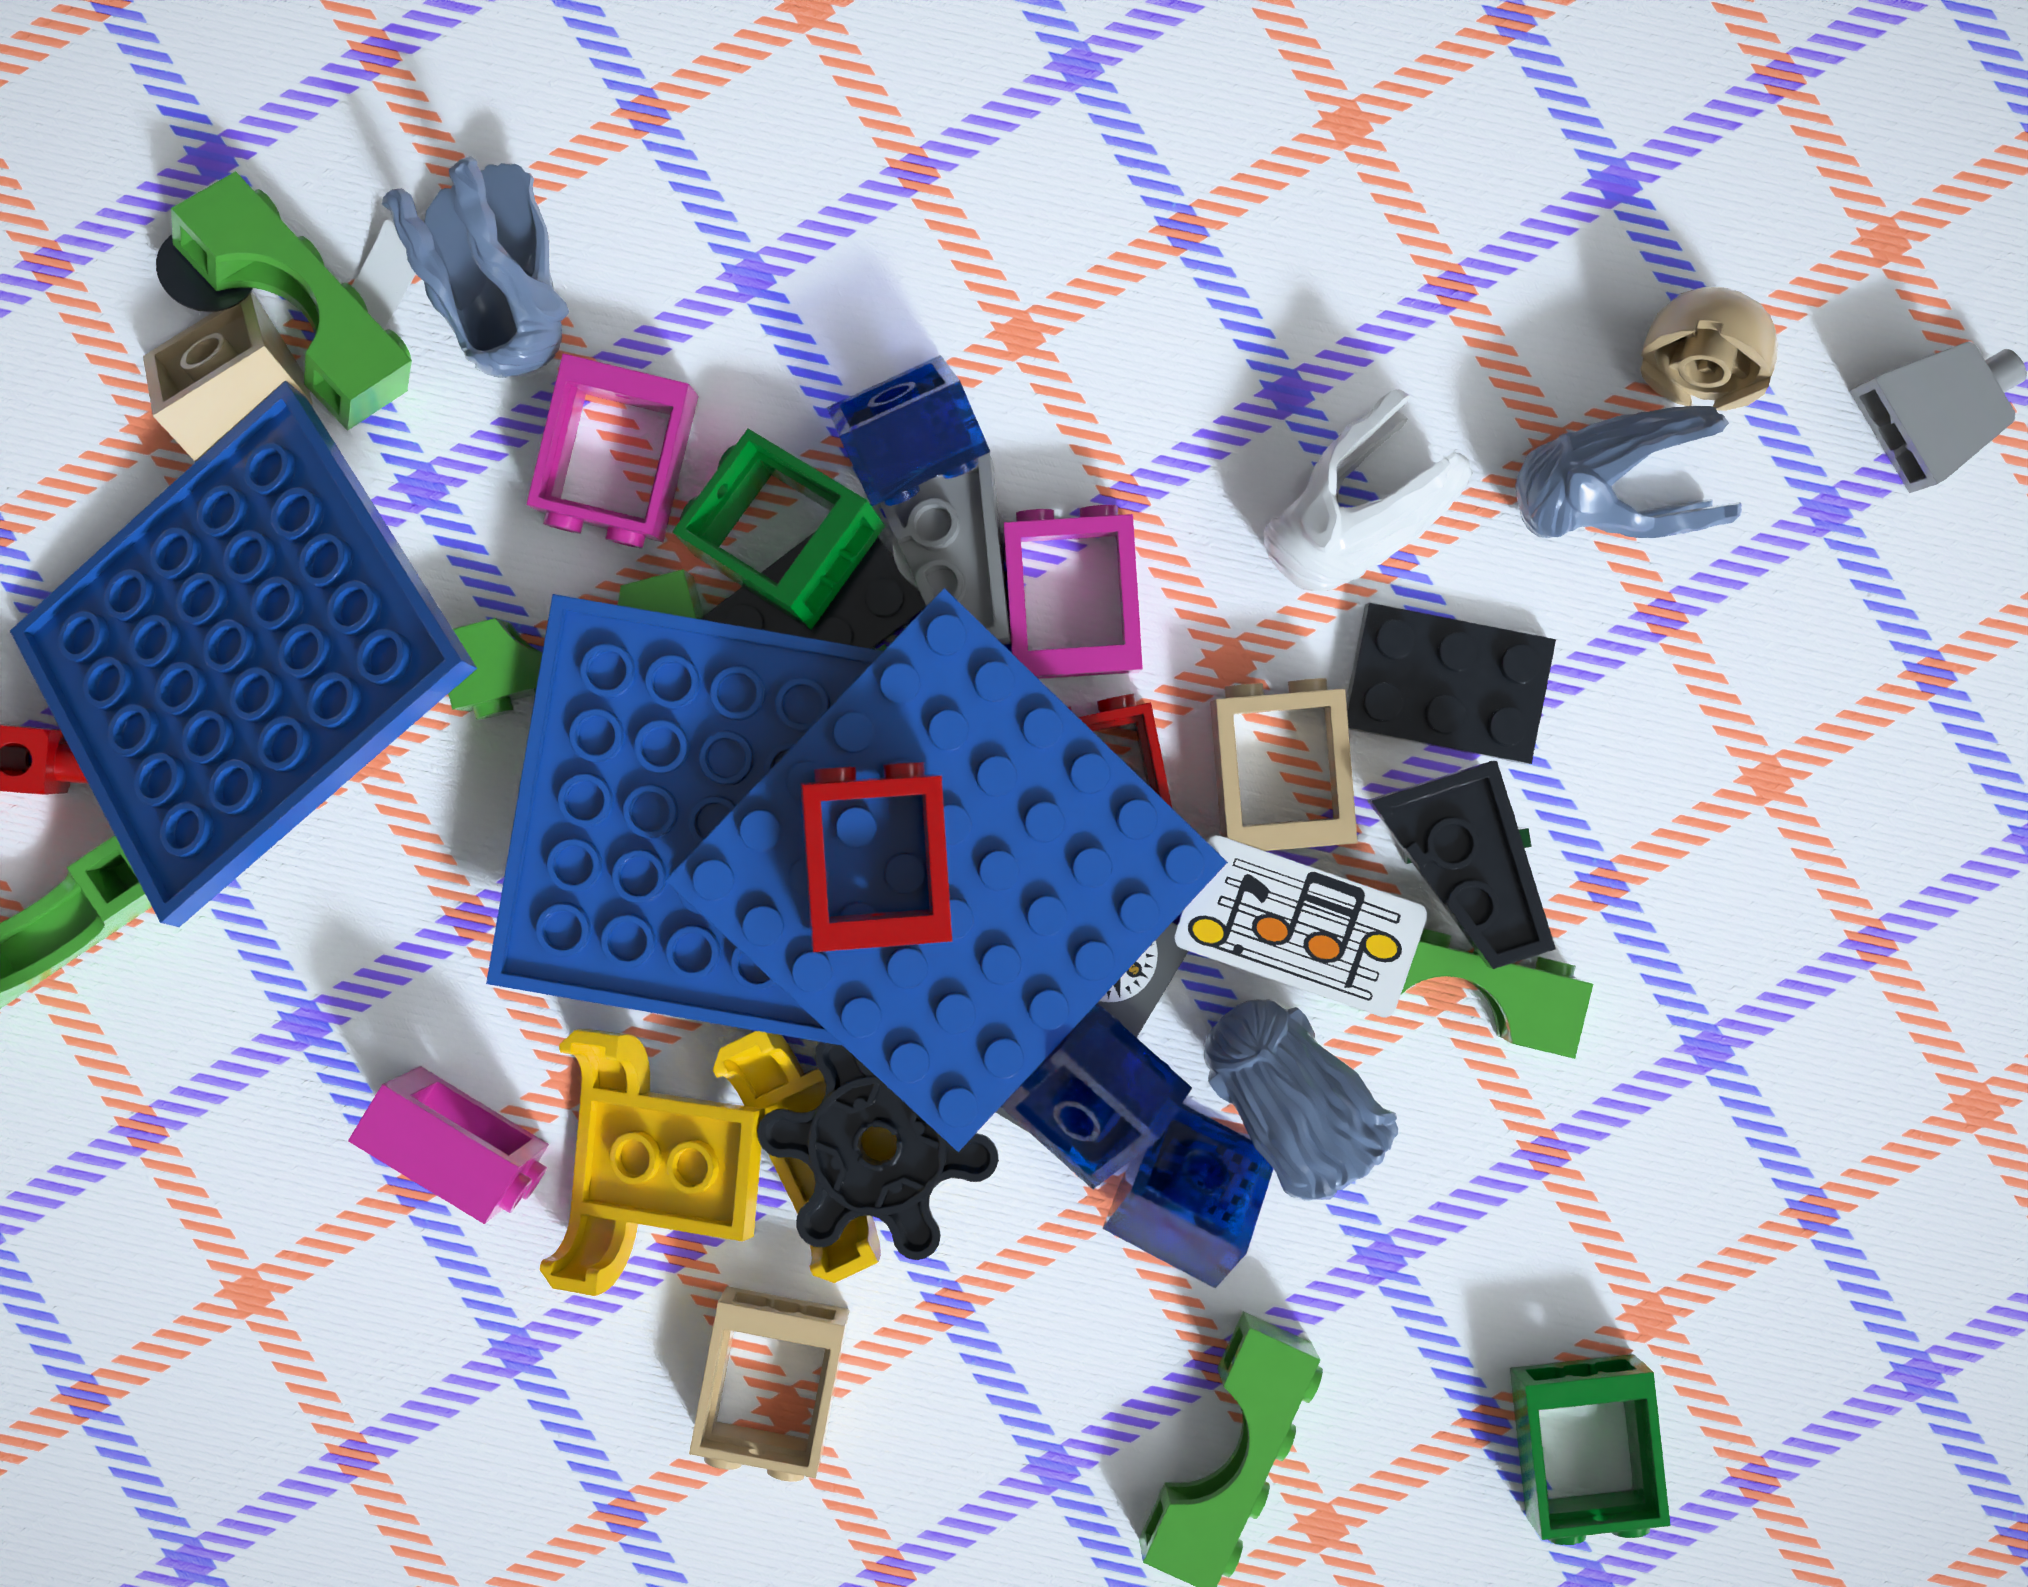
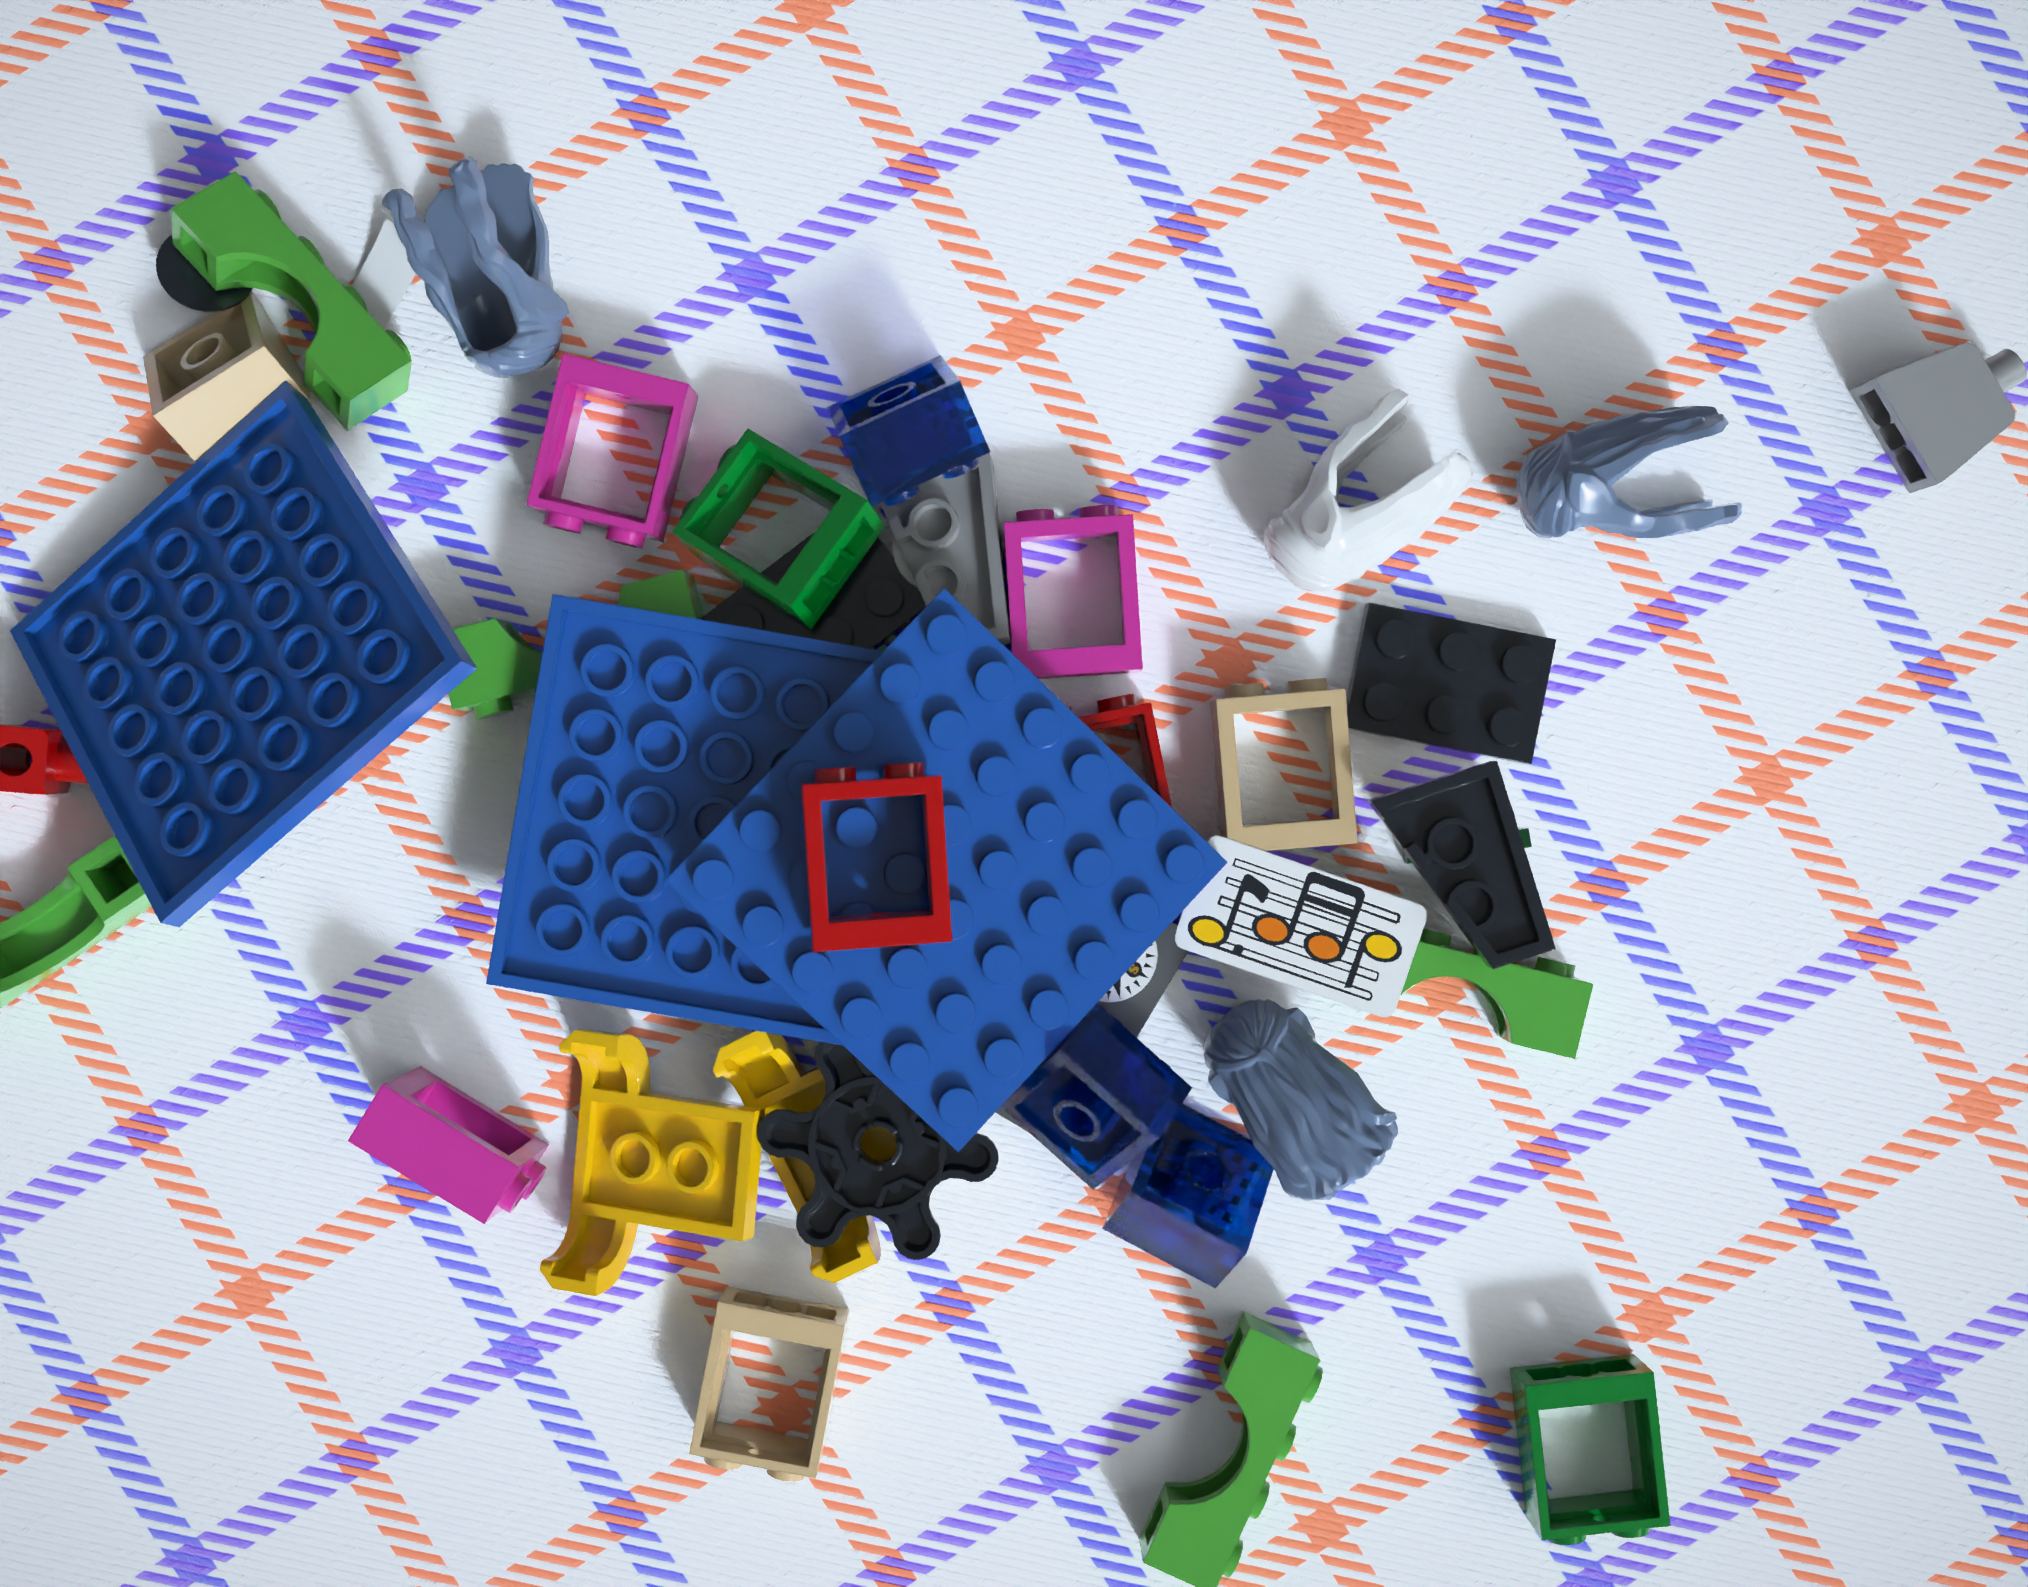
(1712, 348): tan cylinder -> none

